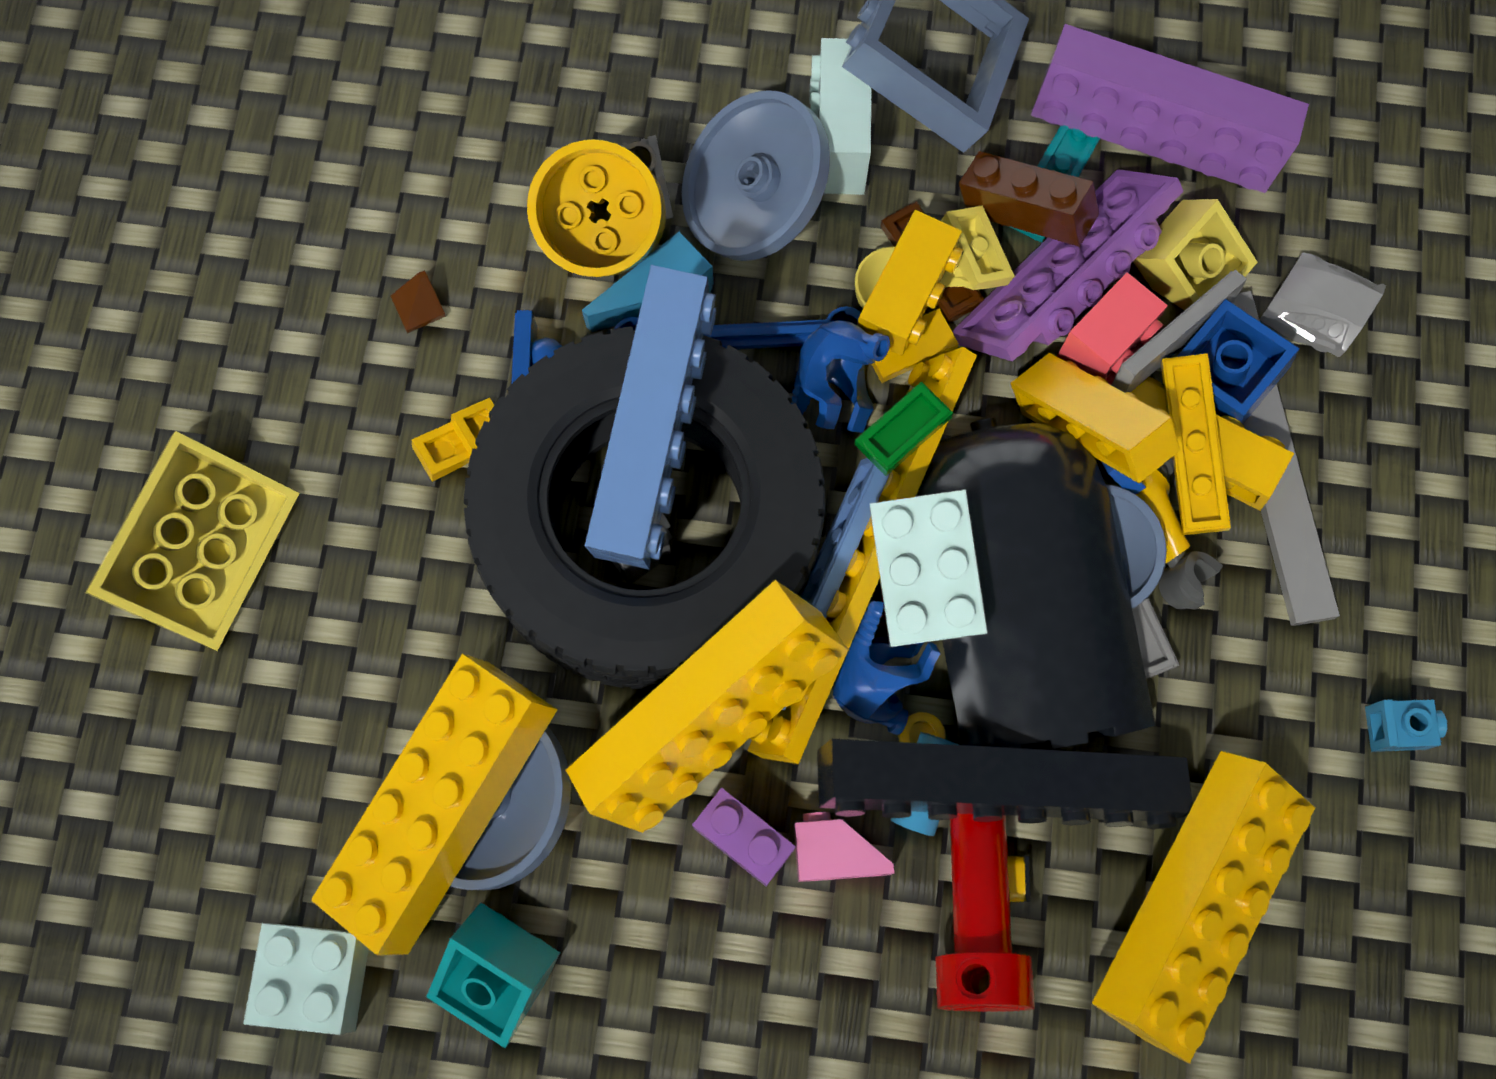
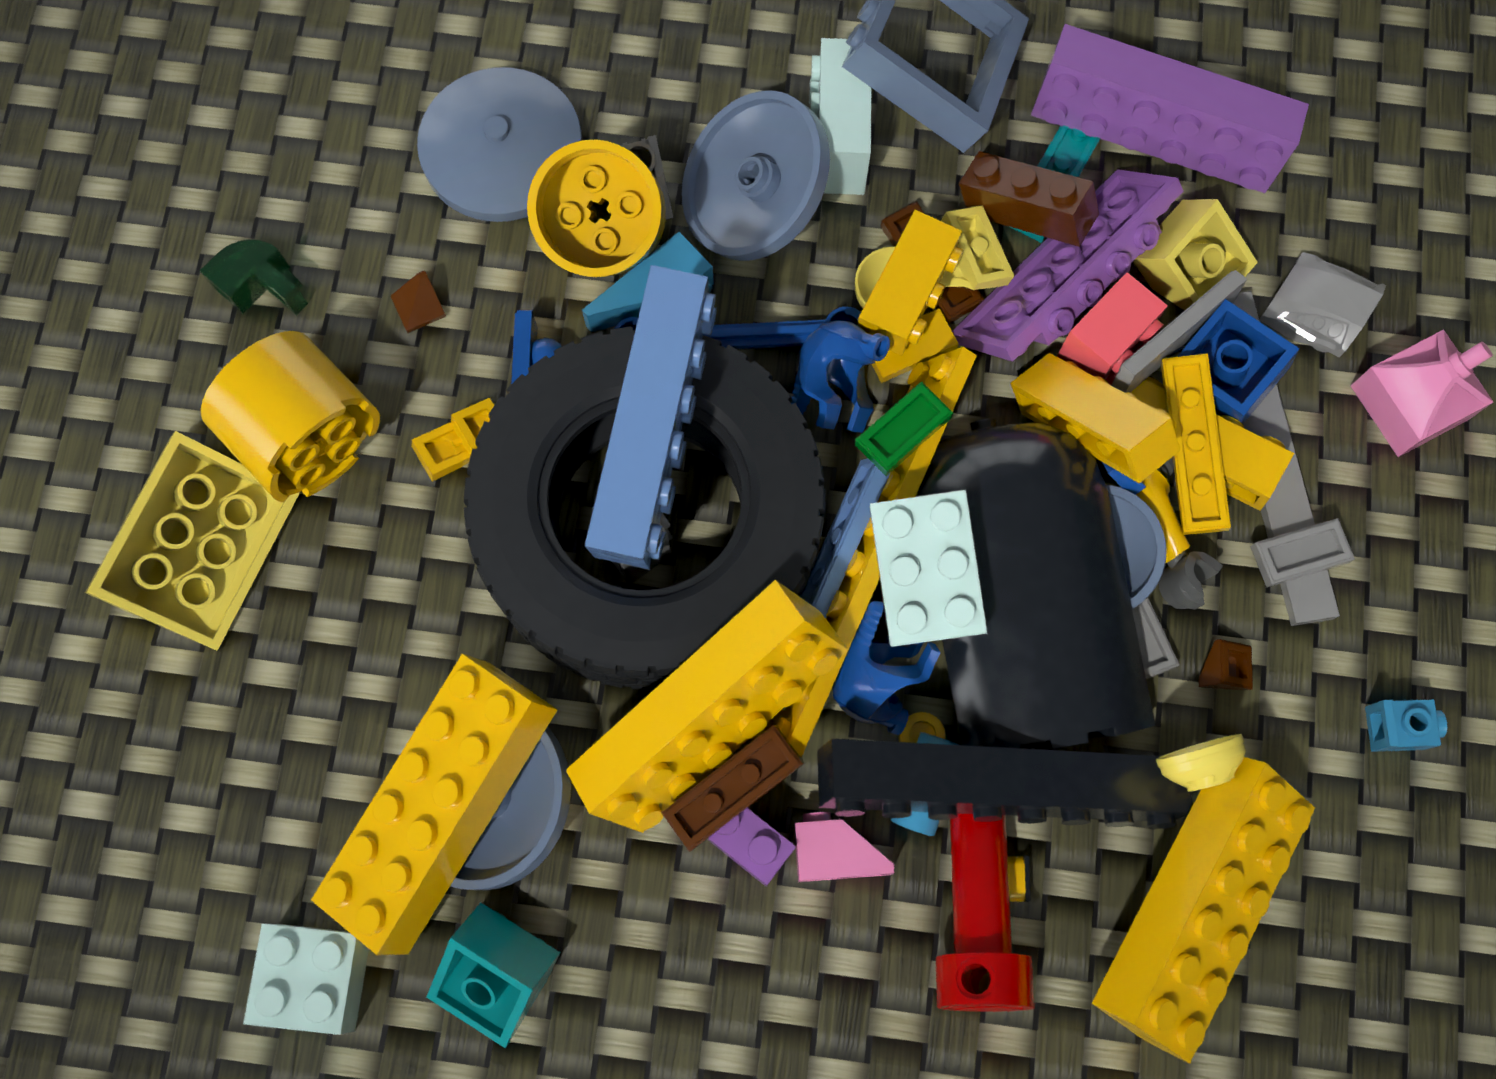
(250, 269): none -> clear green brick
(288, 415): none -> yellow brick
(491, 137): none -> sand blue dish
(732, 788): none -> reddish brown tile
(1204, 763): none -> light yellow piece
(1228, 667): none -> reddish brown slope
(1302, 552): none -> light grey tile
(1423, 391): none -> bright pink piece

